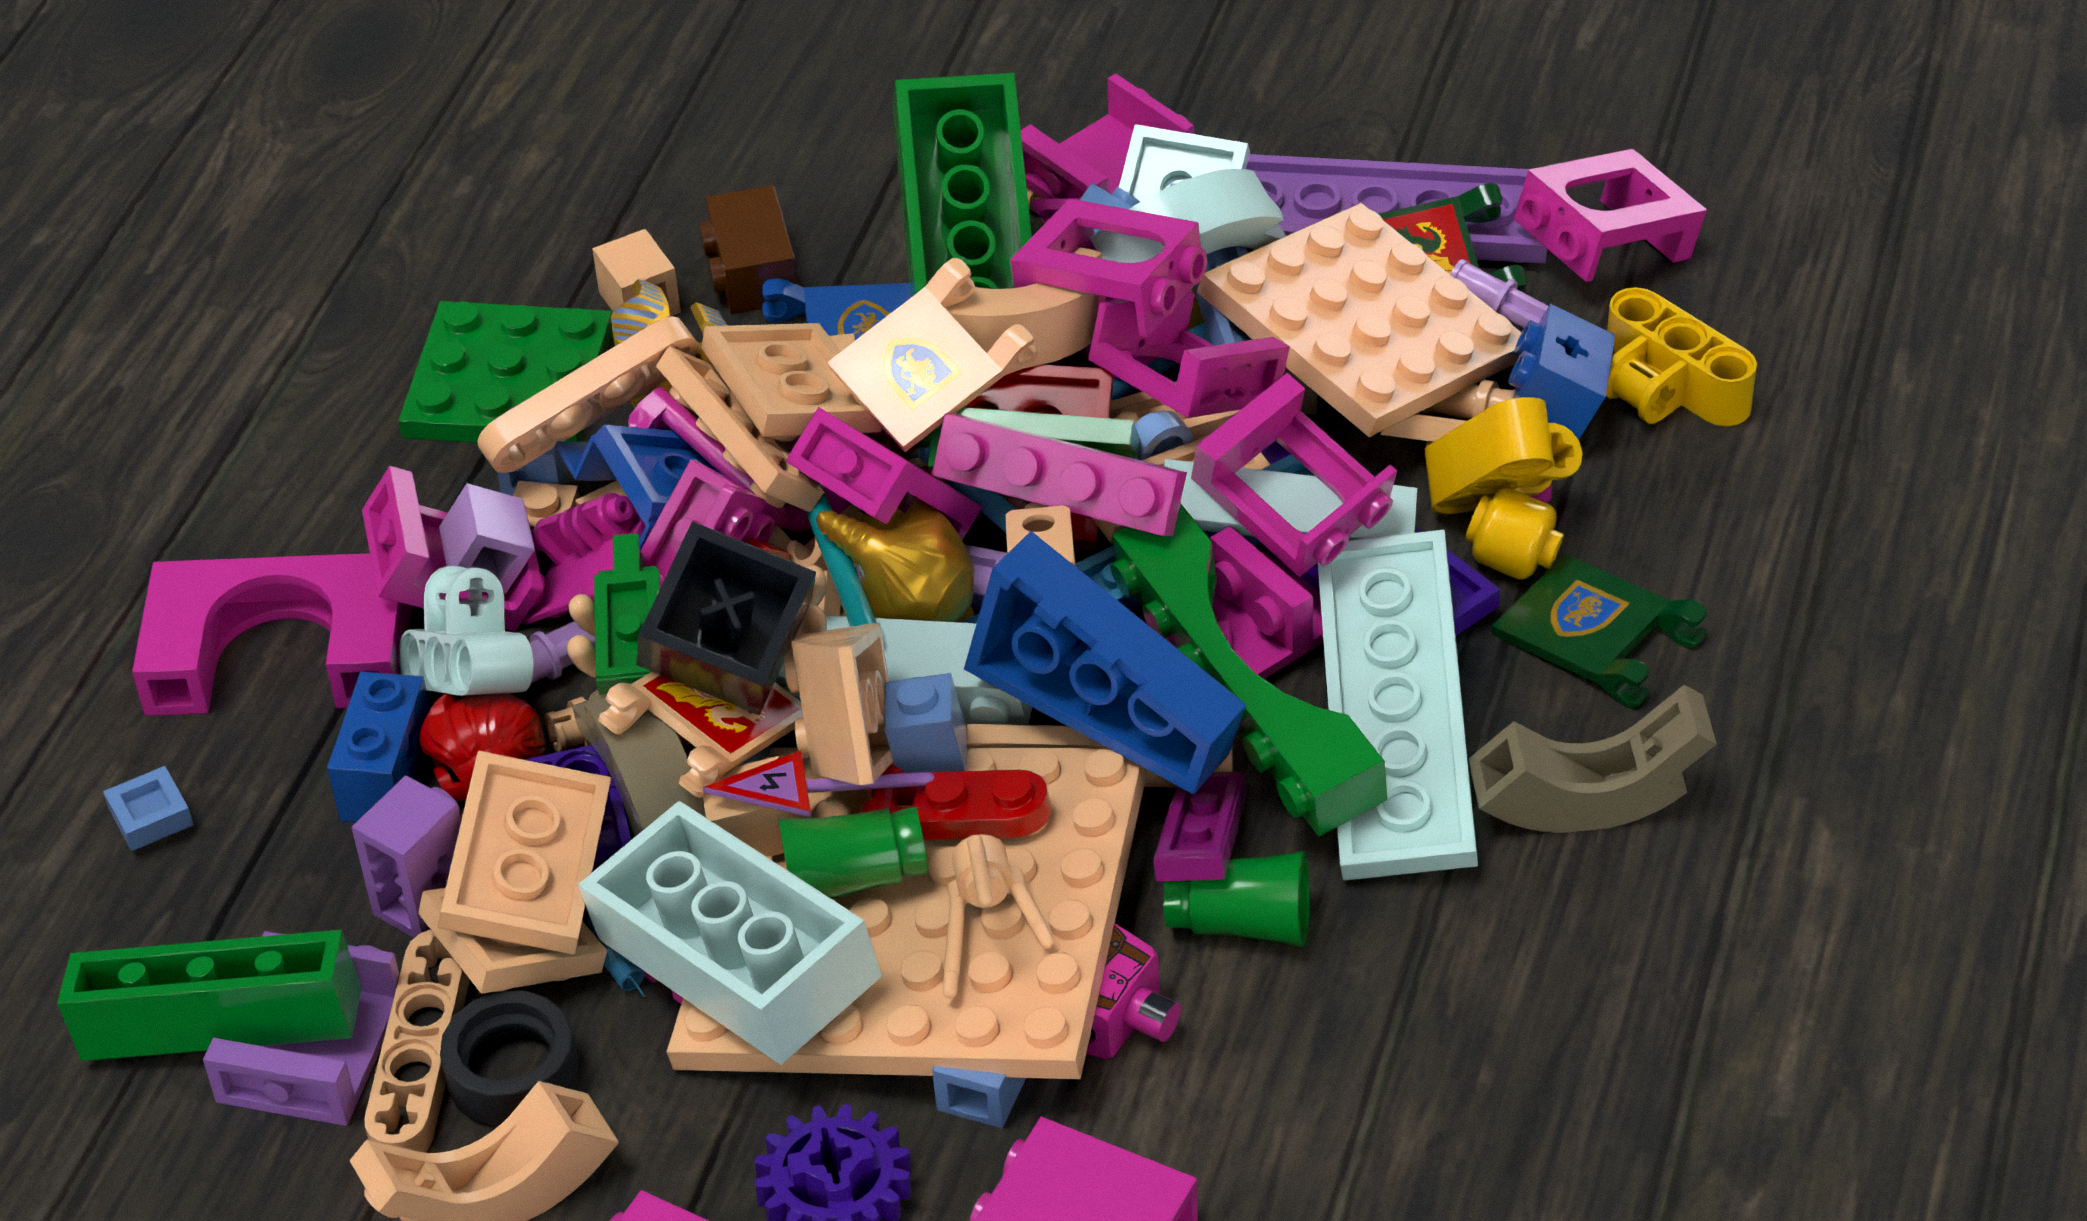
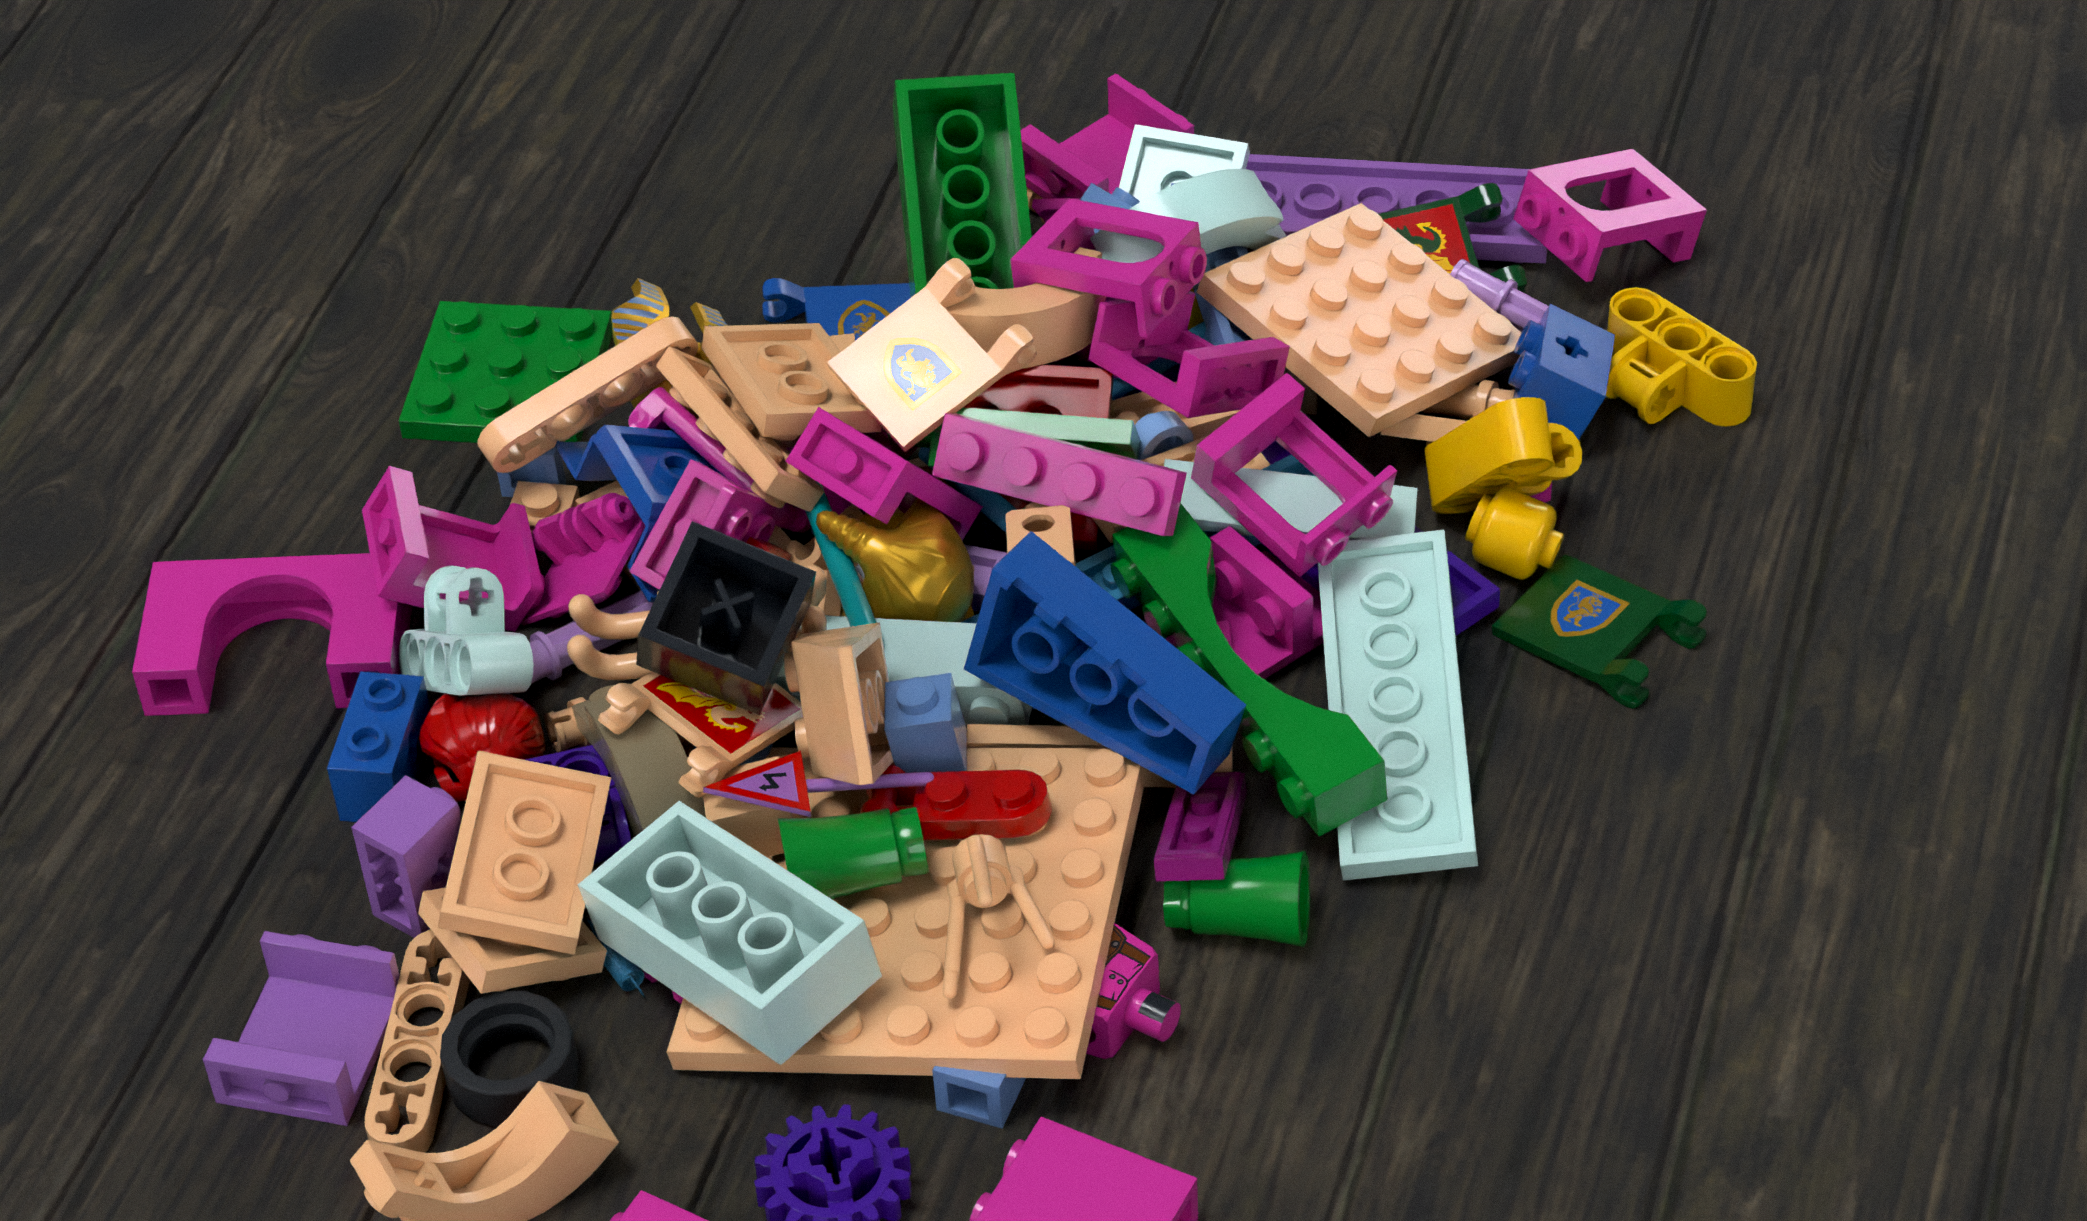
(148, 808): medium blue plate -> none
(200, 991): green brick -> none
(487, 533): lavender brick -> none
(620, 610): green hinge -> none
(630, 258): light nougat brick -> none
(748, 245): reddish brown brick -> none
(1596, 783): dark tan arch -> none

